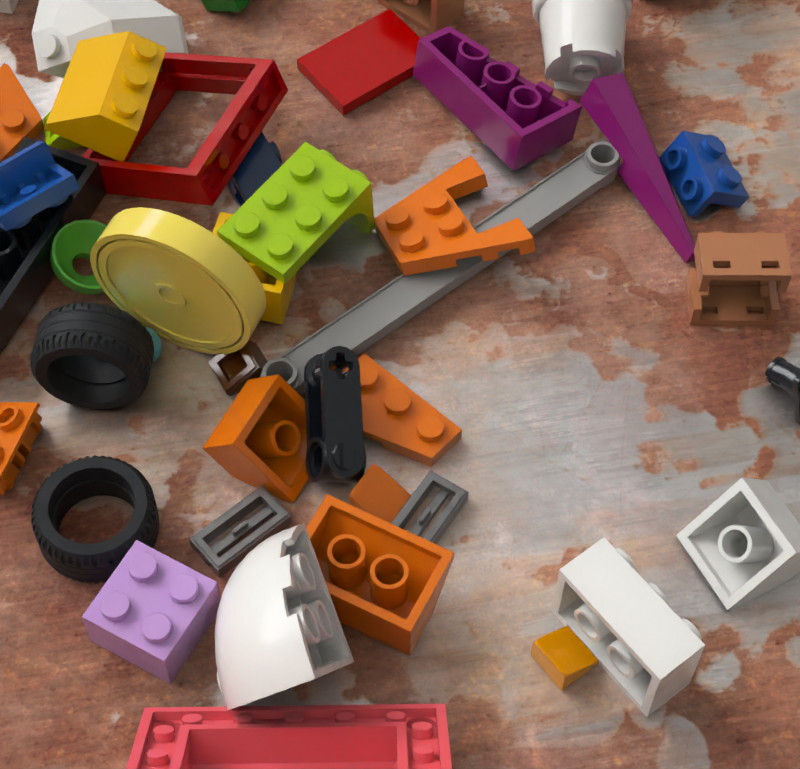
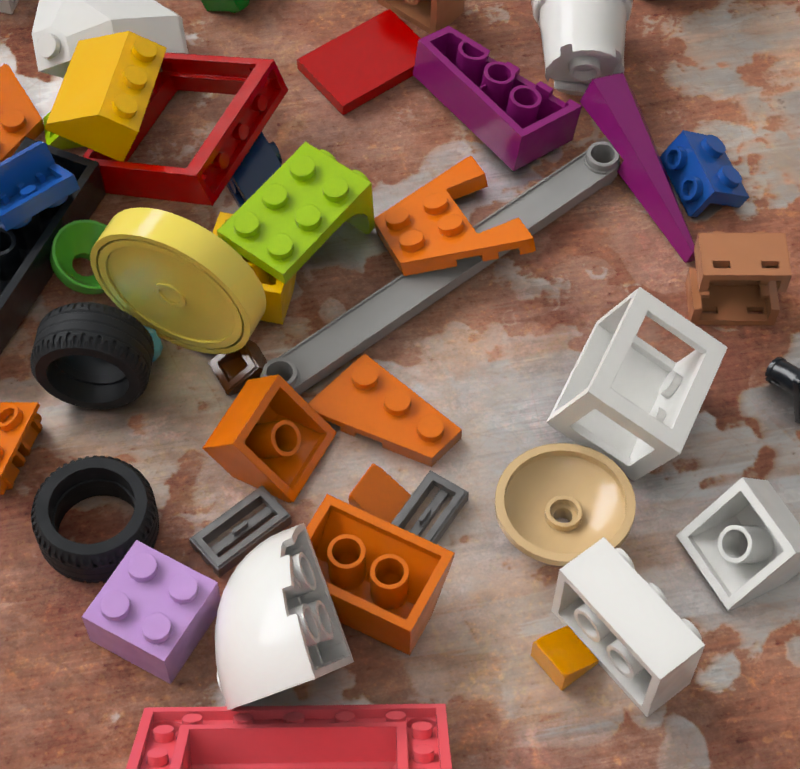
(334, 418): black piece -> none
(566, 484): none -> tan dish
(630, 395): none -> white piece

